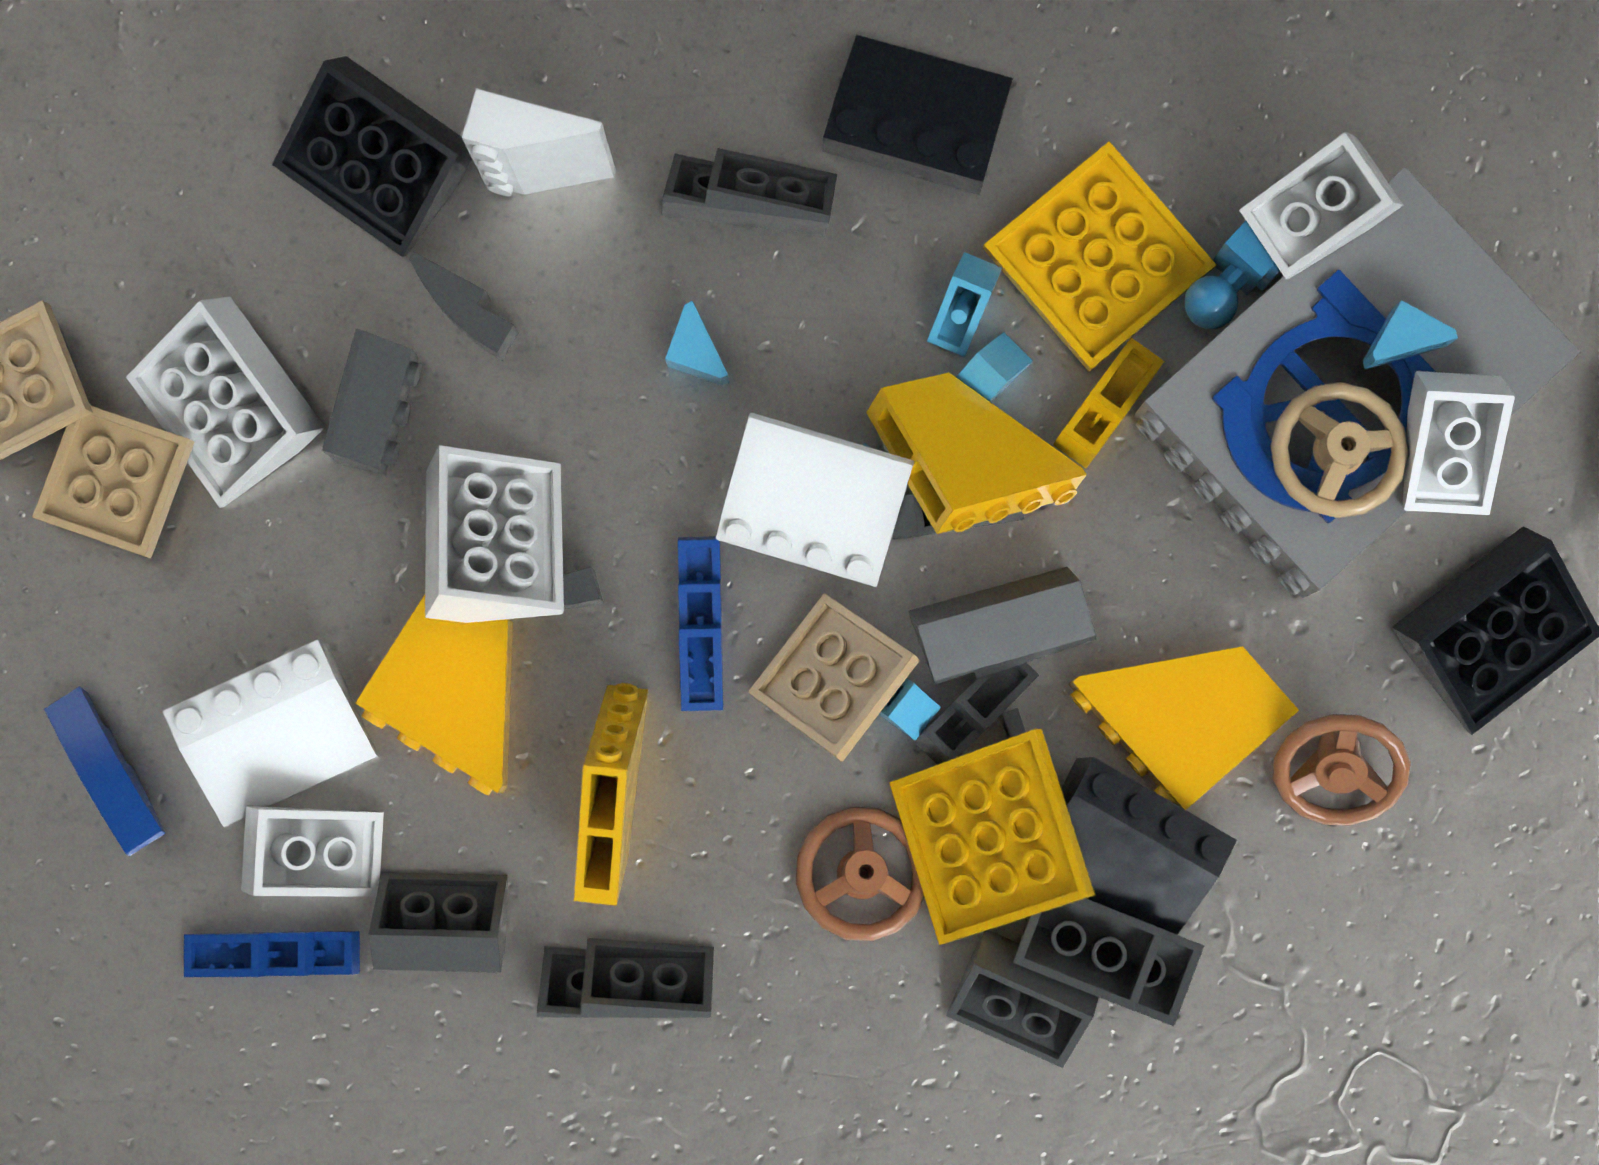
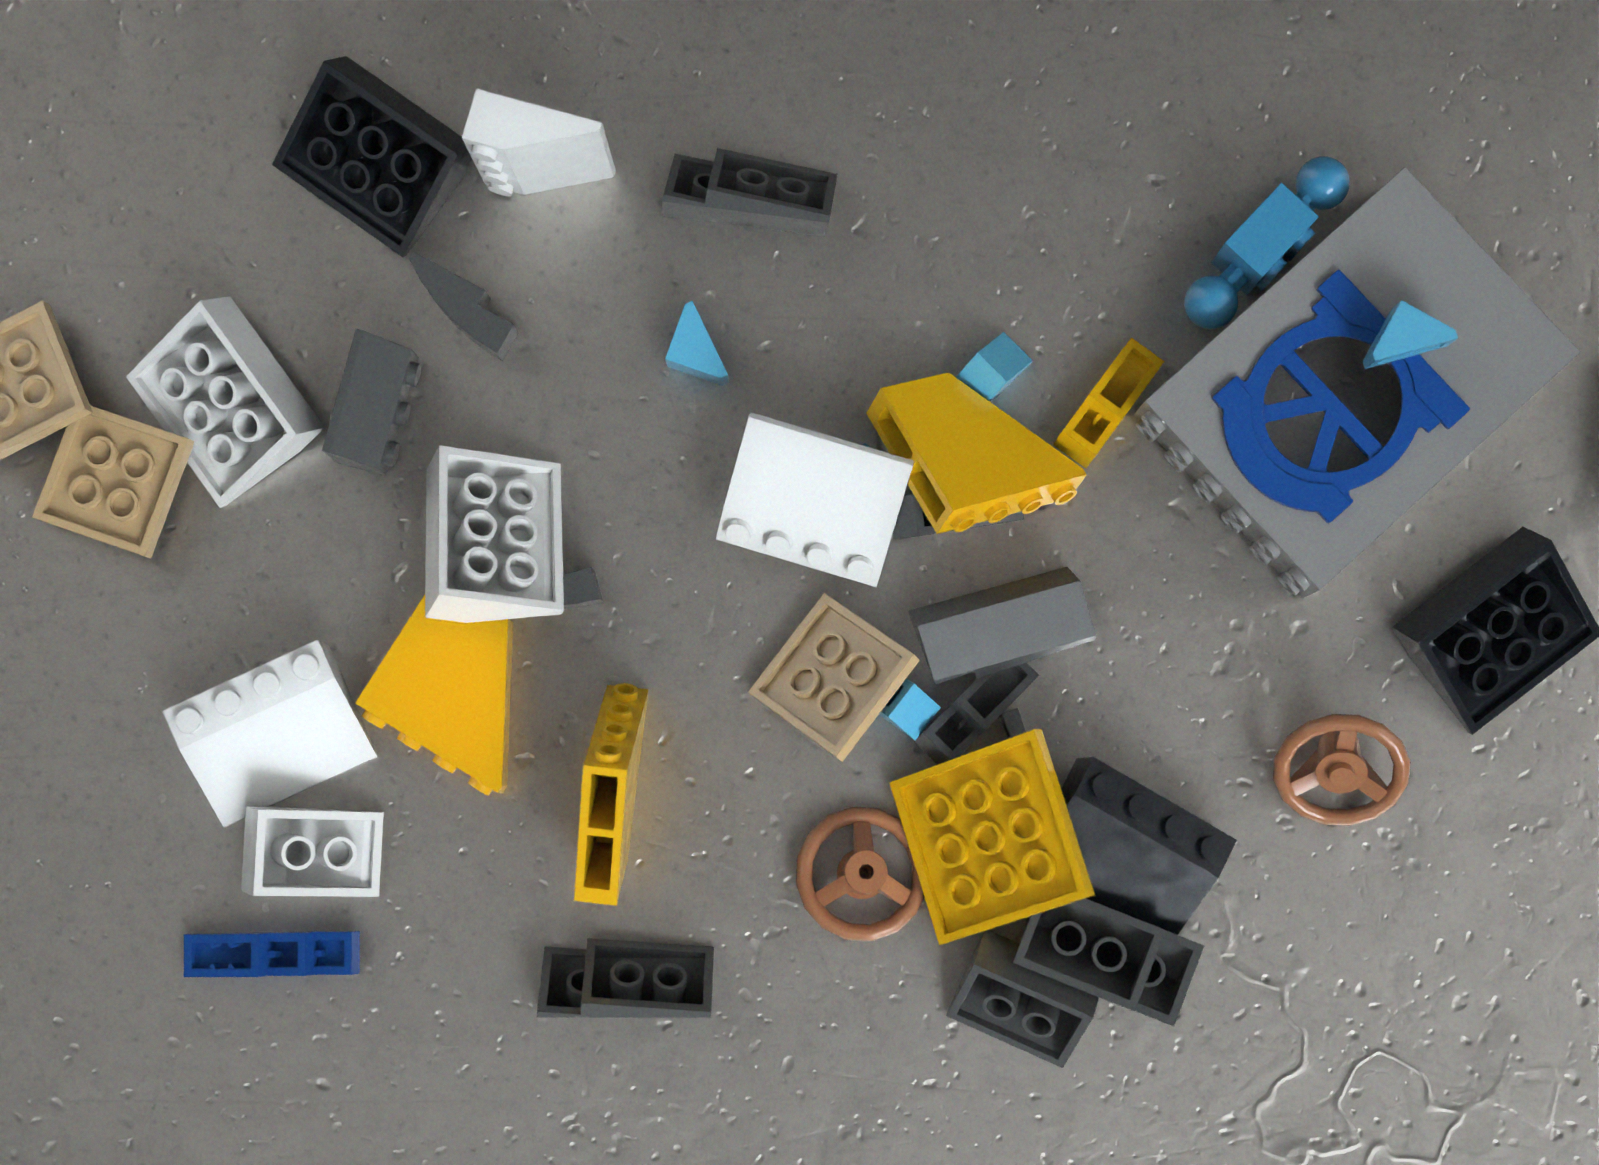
(104, 771): blue slope -> none
(439, 922): dark grey slope -> none
(700, 624): blue slope -> none
(916, 114): black slope -> none
(964, 304): medium azure slope -> none
(1099, 256): yellow plate -> none
(1186, 717): yellow slope -> none
(1321, 205): white slope -> none
(1339, 449): tan piece -> none
(1455, 441): white slope -> none

